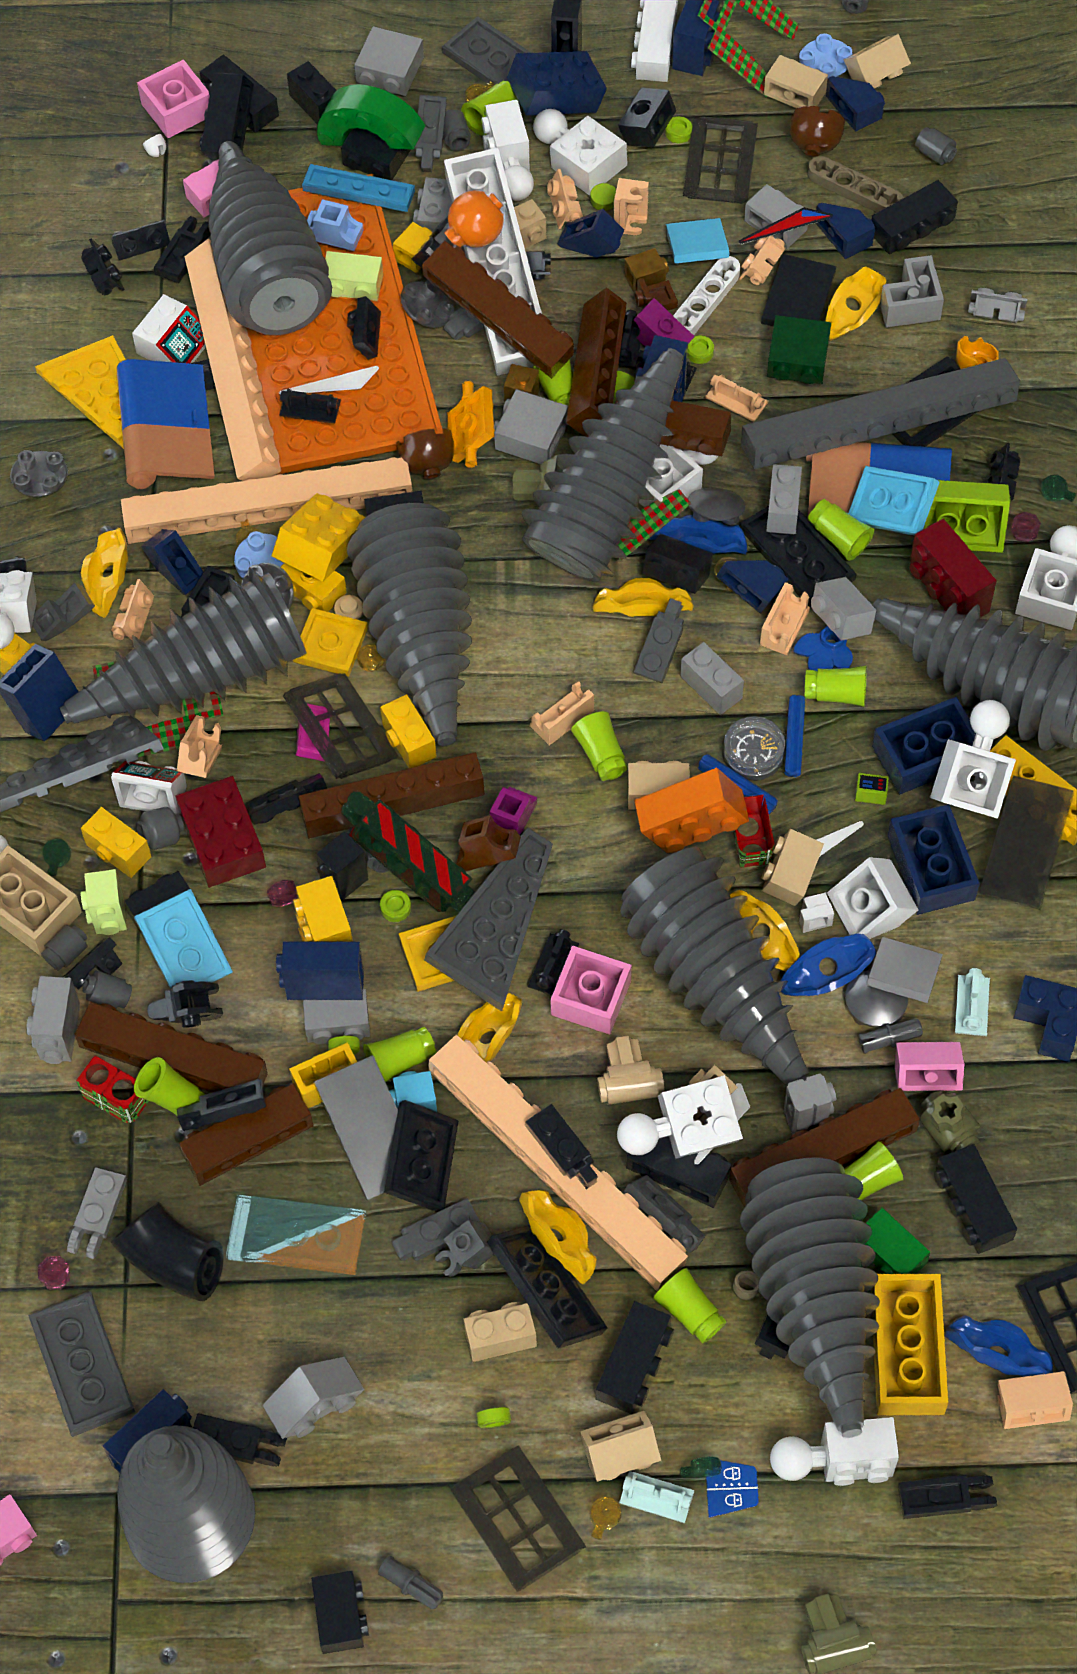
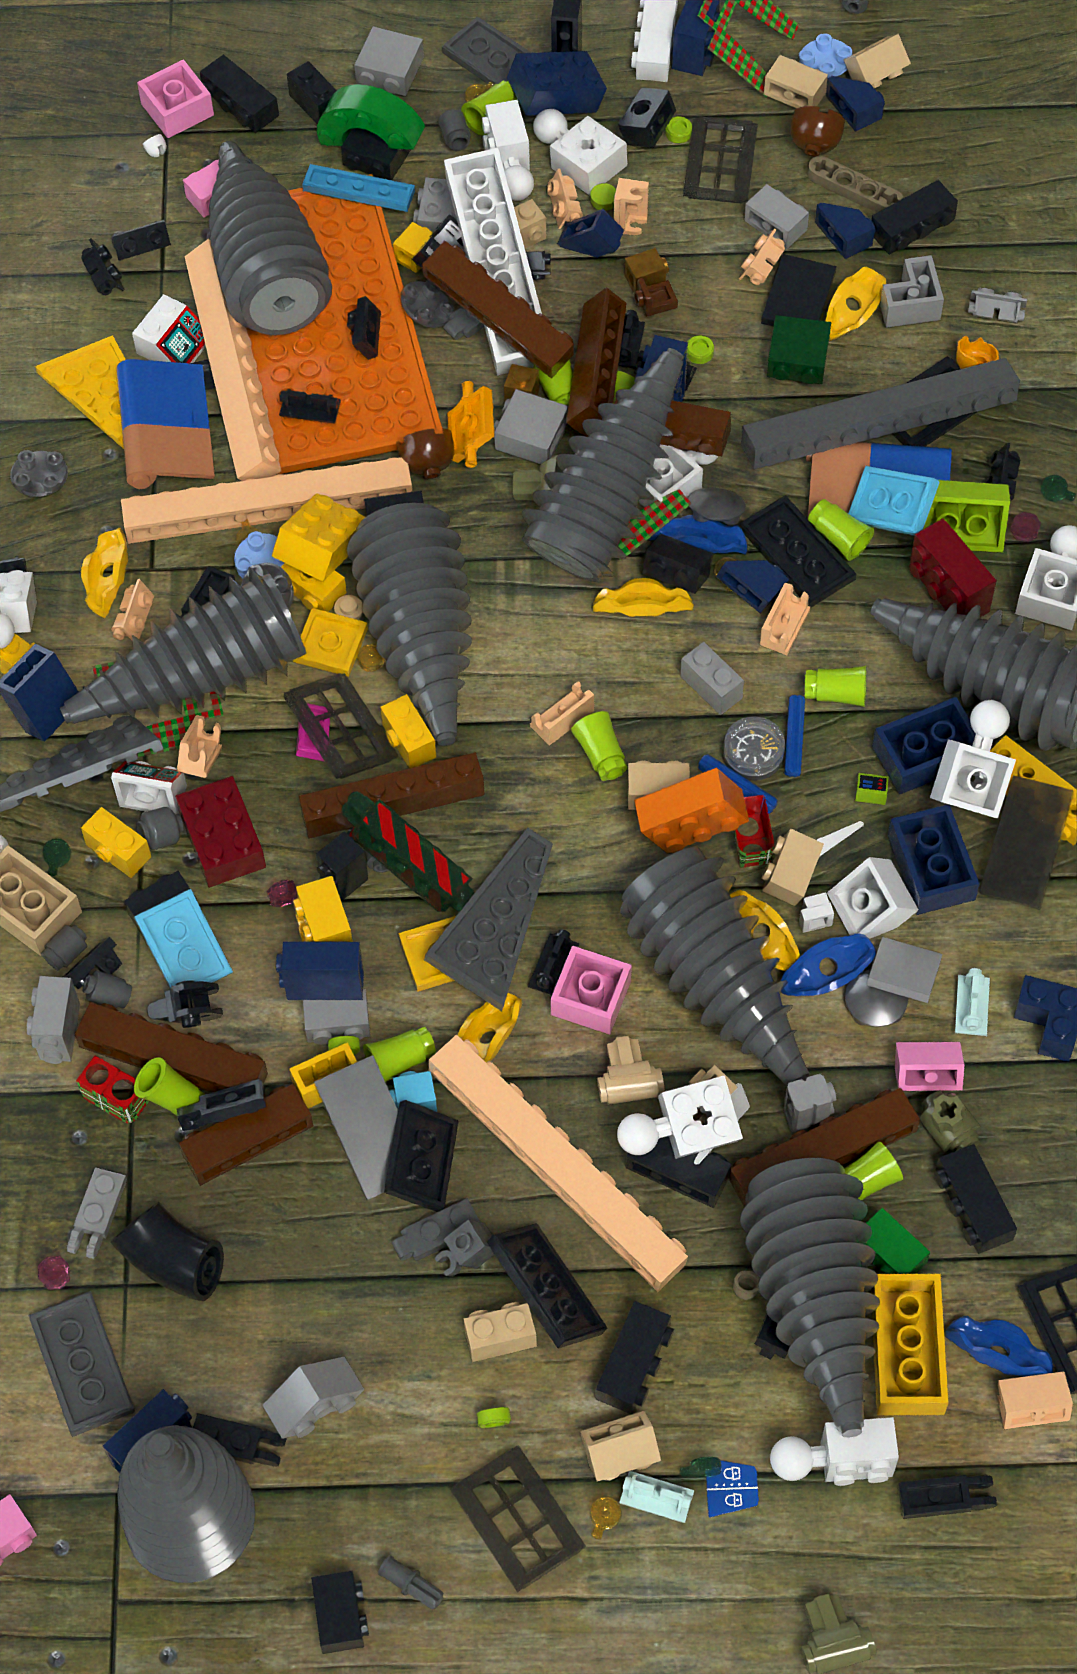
(58, 616): dark grey slope -> none
(104, 902): yellowish green brick -> none
(172, 261): black hinge -> none
(173, 560): dark blue slope -> none
(226, 112): black brick -> none
(282, 799): black hinge -> none
(296, 1234): clear light blue tile -> none
(335, 225): light blue brick -> none
(347, 381): white sticker -> none
(355, 275): yellowish green brick -> none
(395, 905): lime tile -> none
(429, 146): dark grey hinge -> none
(475, 219): orange brick -> none
(486, 844): reddish brown brick -> none
(513, 809): magenta brick -> none
(562, 1145): black hinge -> none
(573, 1250): yellow piece -> none
(658, 321): magenta brick -> none
(661, 643): dark grey hinge -> none
(666, 1211): dark grey hinge -> none
(690, 1306): lime plant -> none
(697, 240): medium azure tile -> none
(709, 299): white beam -> none
(736, 398): light nougat hinge -> none
(784, 499): light grey brick -> none
(795, 220): sticker -> none
(823, 653): blue plate -> none
(843, 608): light grey brick -> none
(890, 1035): dark grey axle -> none
(936, 145): dark grey brick -> none

